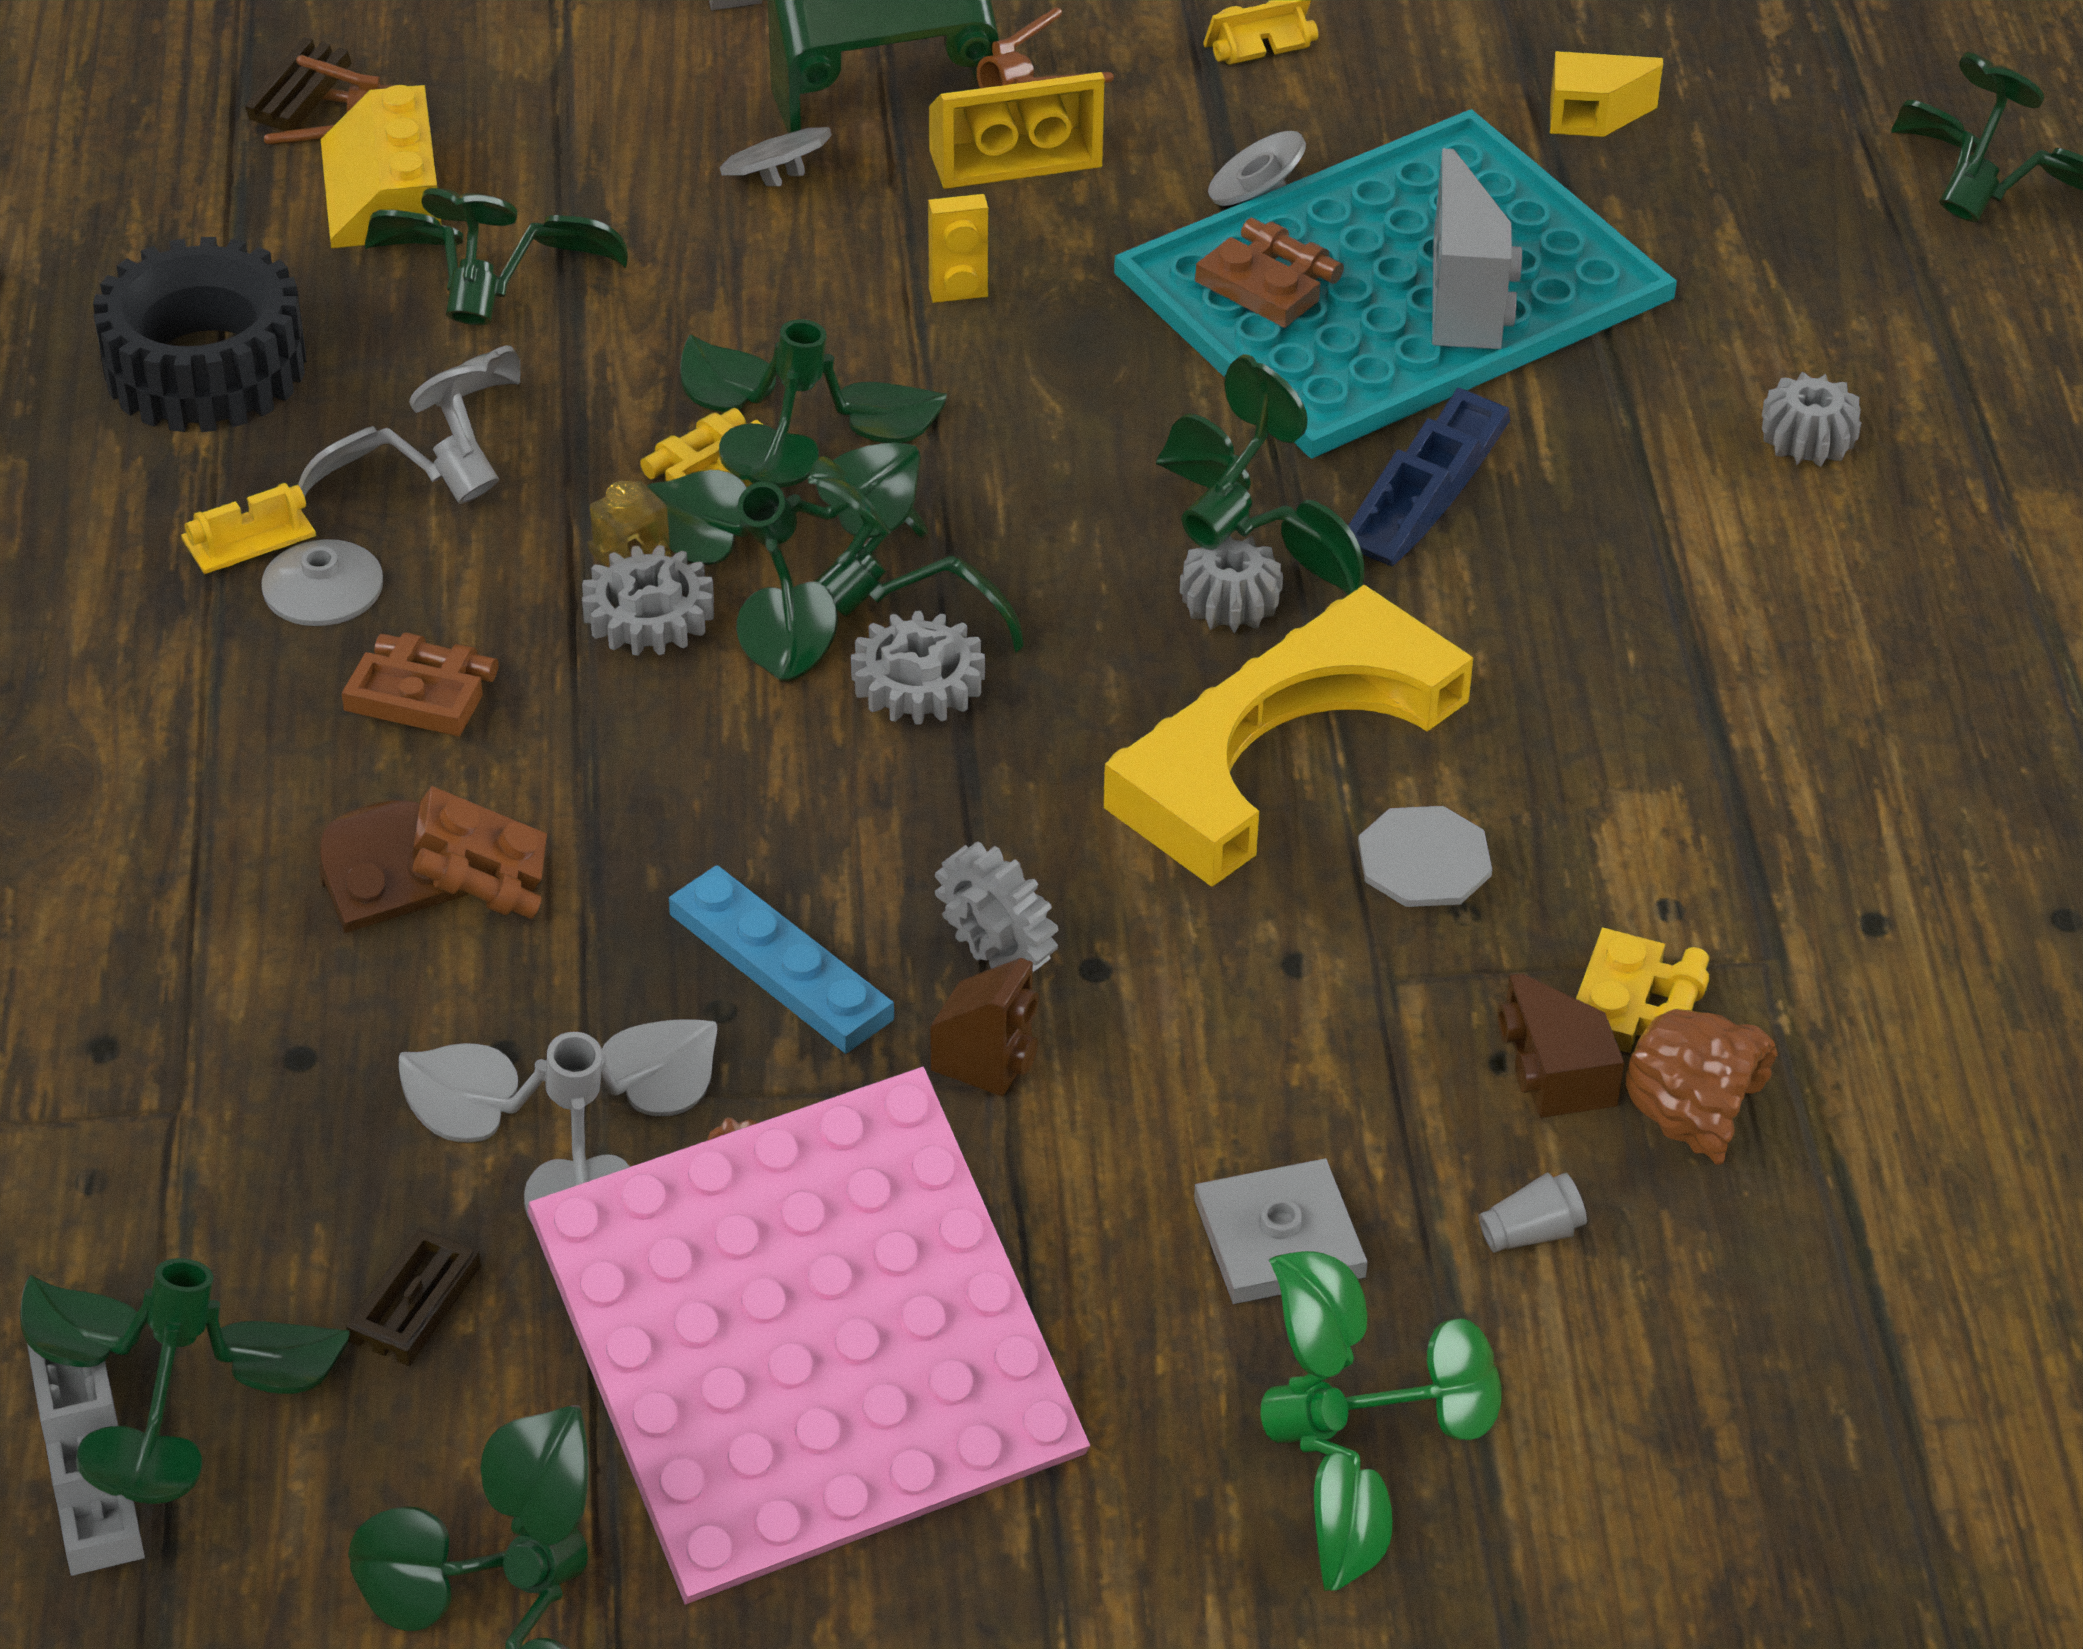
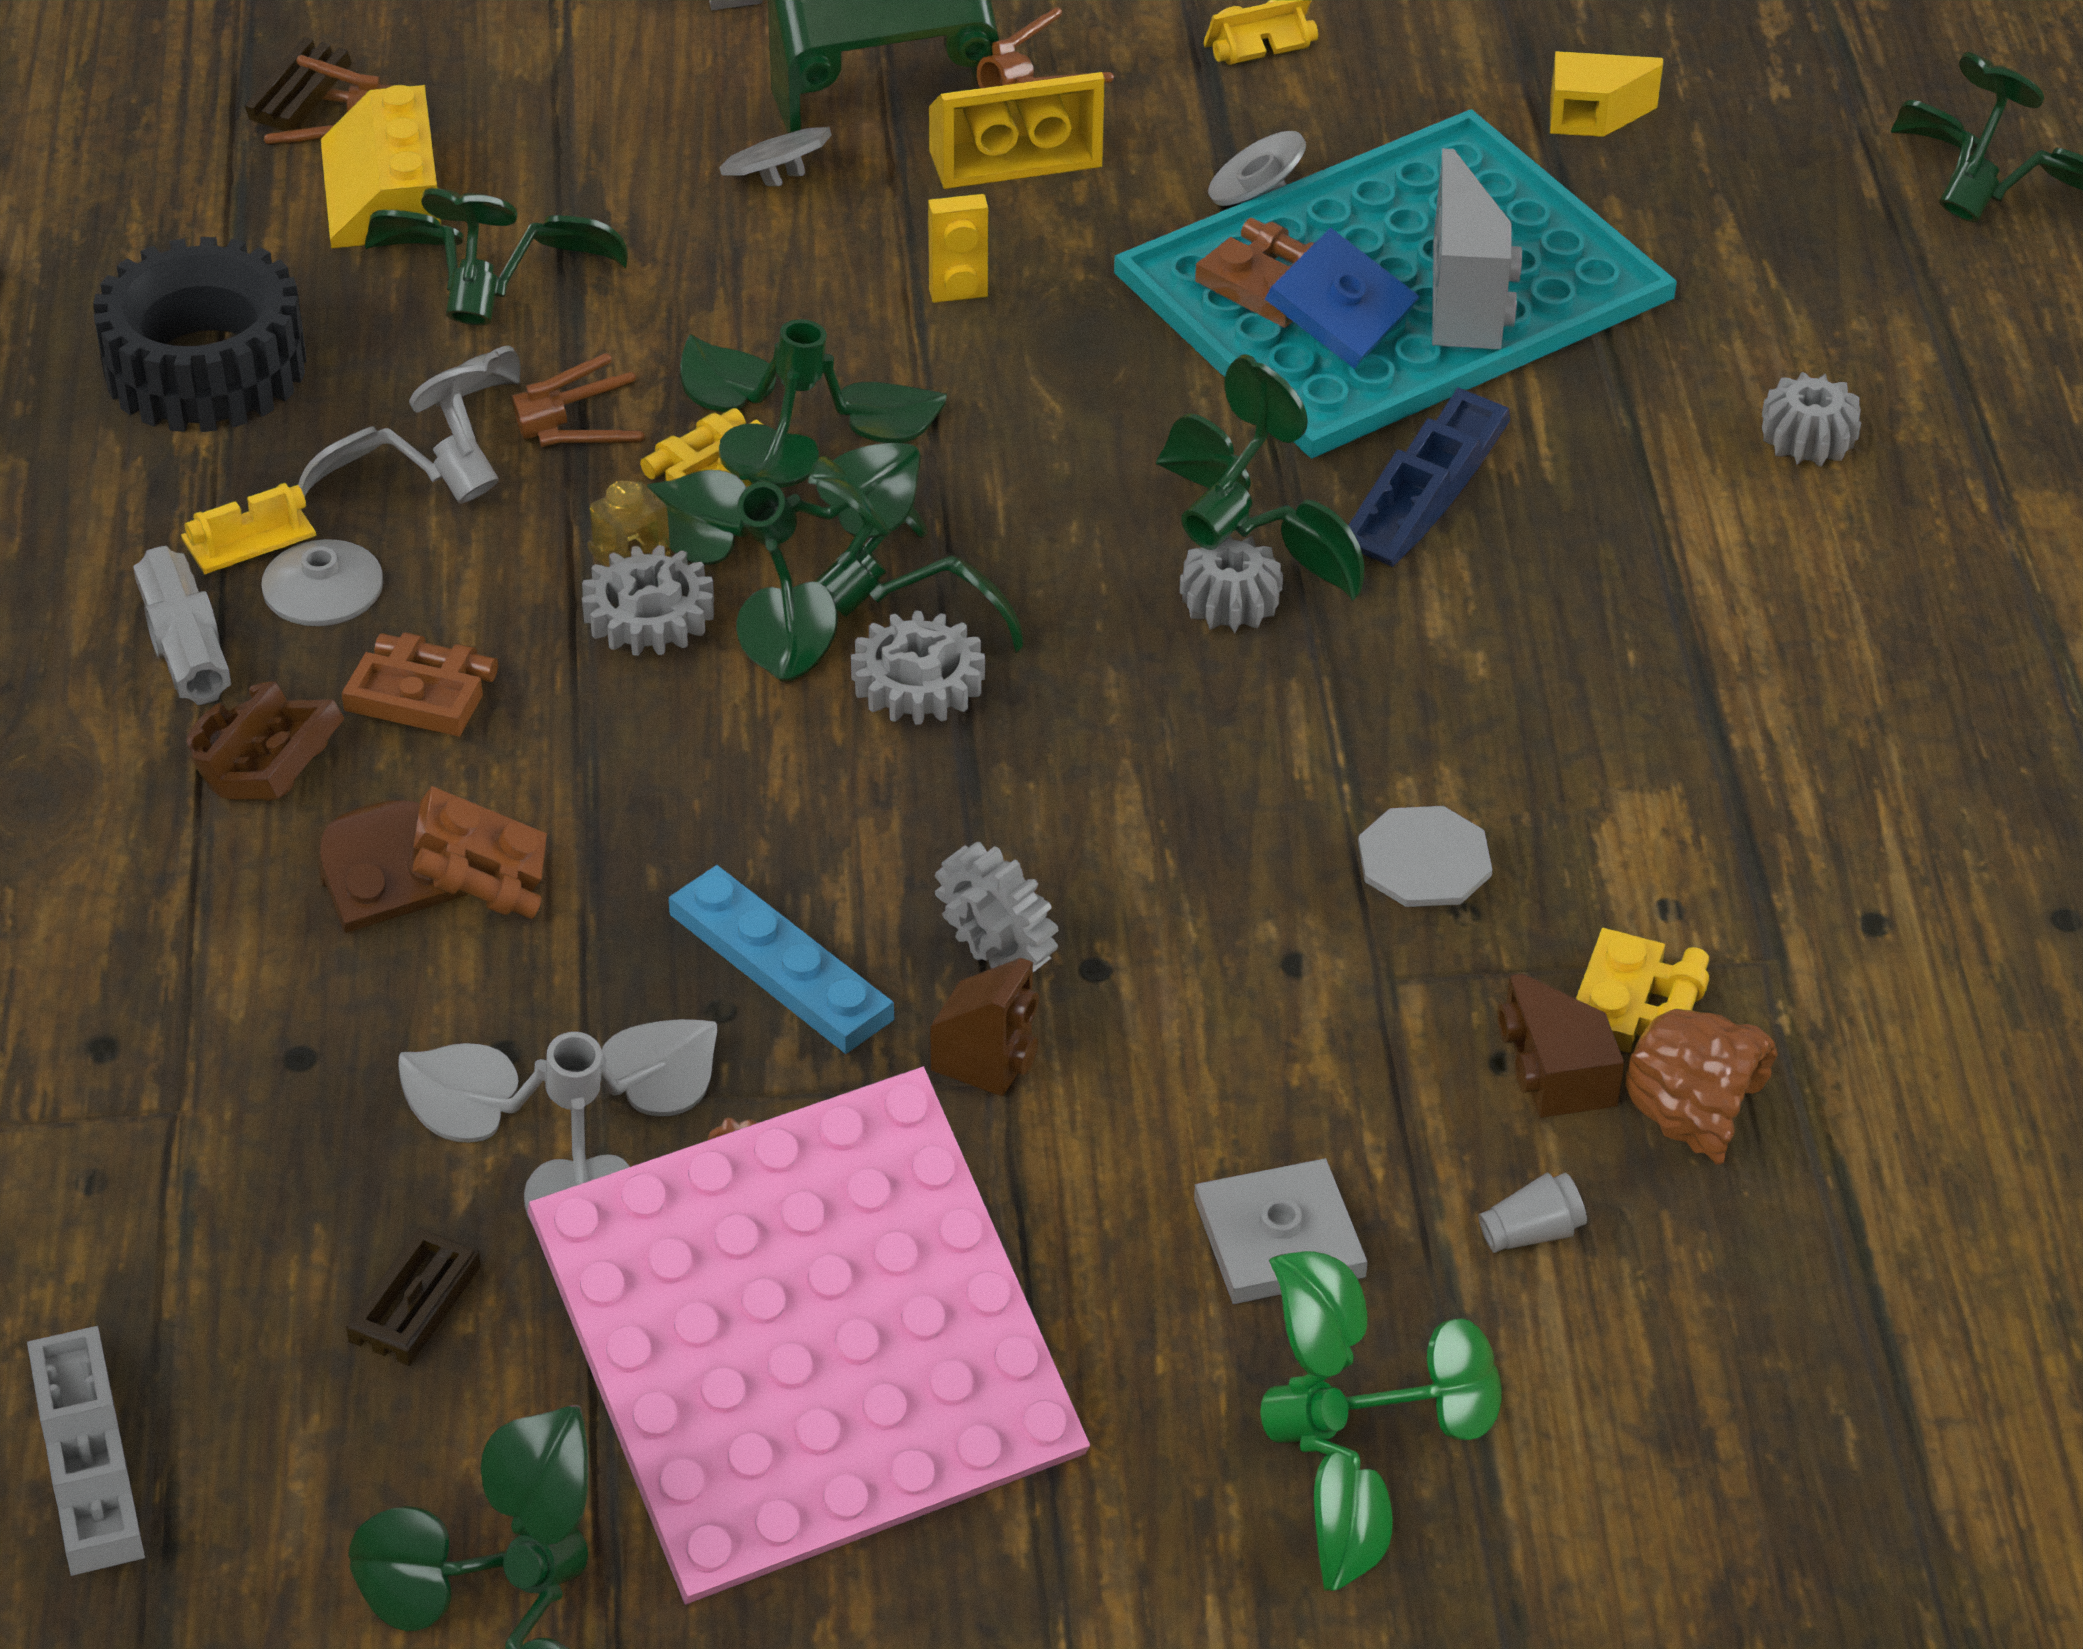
(86, 1327): dark green plant -> none
(182, 625): none -> light grey piece
(260, 743): none -> reddish brown slope
(543, 408): none -> dark orange plant
(1342, 297): none -> blue plate
(1351, 657): yellow arch -> none

